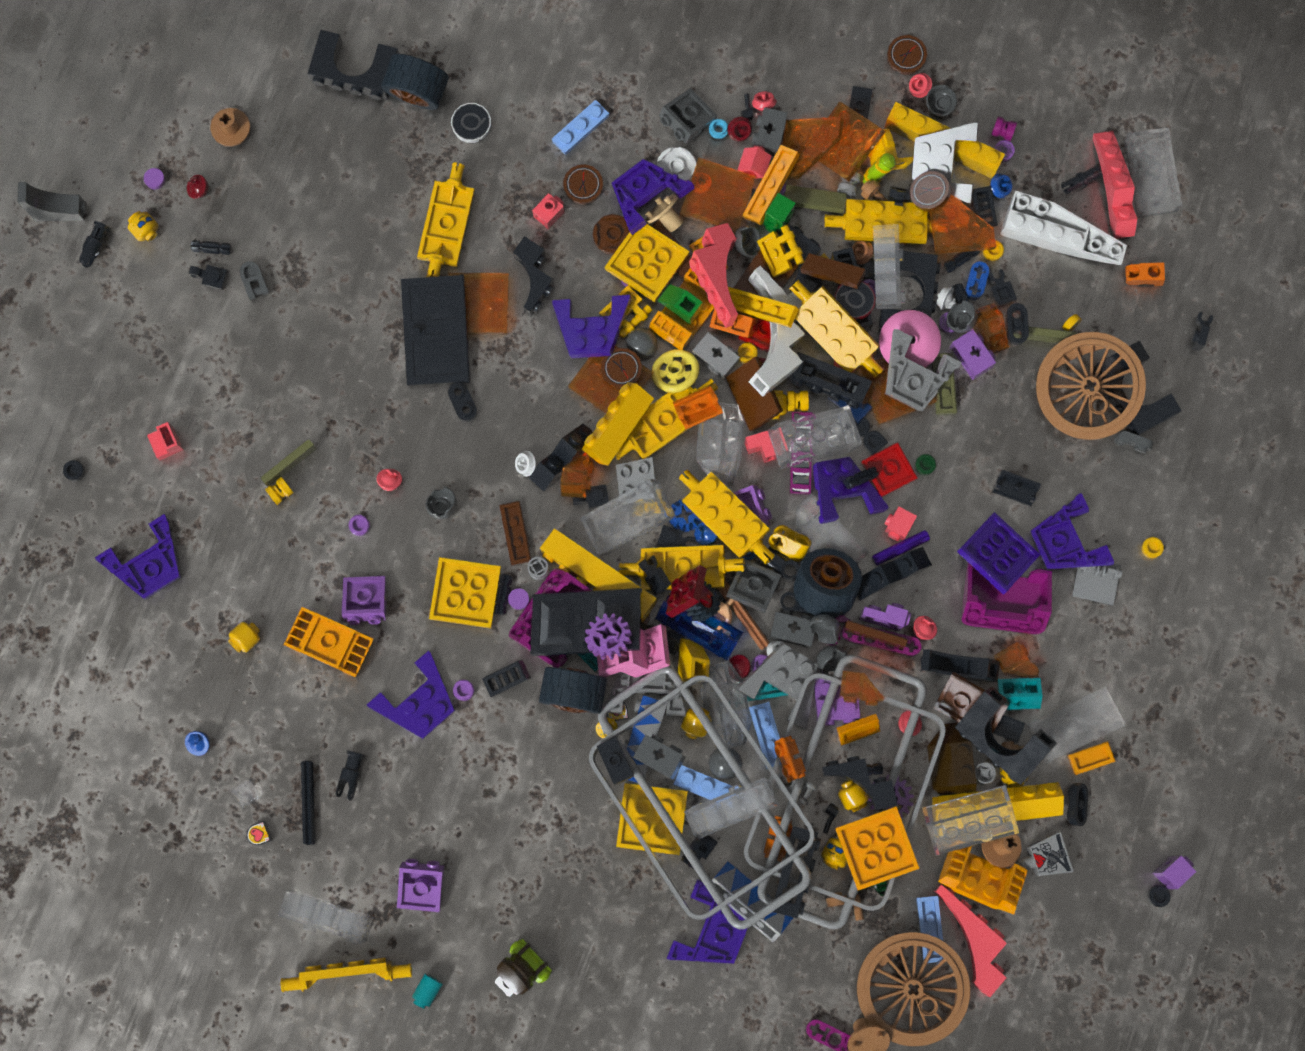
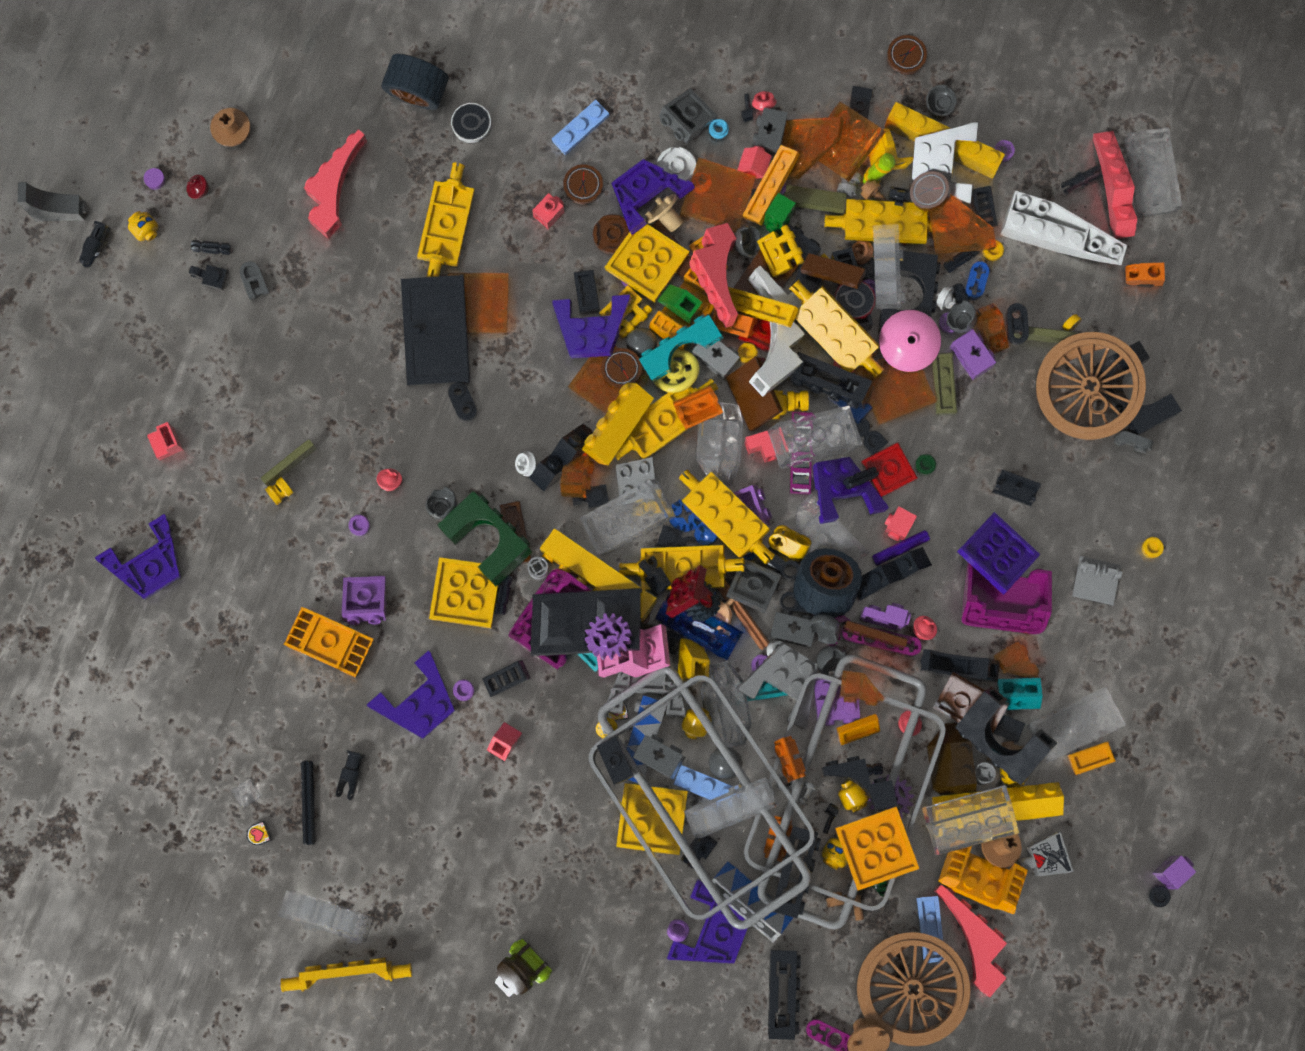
(74, 470): black tile -> none
(197, 743): blue hat -> none
(244, 637): yellow head -> none
(324, 68): black arch -> none
(328, 182): none -> coral arch
(420, 885): medium lavender plate -> none
(426, 991): teal brick -> none
(475, 512): none -> dark green arch
(504, 741): none -> coral brick
(518, 599): medium lavender tile -> none
(541, 285): black arch -> none
(573, 690): black wheel -> none
(586, 291): none -> black plate
(658, 361): none -> teal arch
(678, 930): none -> medium lavender tile
(739, 129): dark red hat -> none
(741, 665): dark red hat -> none
(765, 730): light blue plate -> none
(783, 1031): none -> black brick
(910, 381): light grey wing -> none
(920, 85): coral hat -> none
(1001, 185): blue hat -> none
(1001, 291): black plate -> none
(1004, 128): magenta wheel -> none
(1060, 543): dark purple wing -> none
(1077, 804): black plate -> none
(1200, 336): black plate -> none

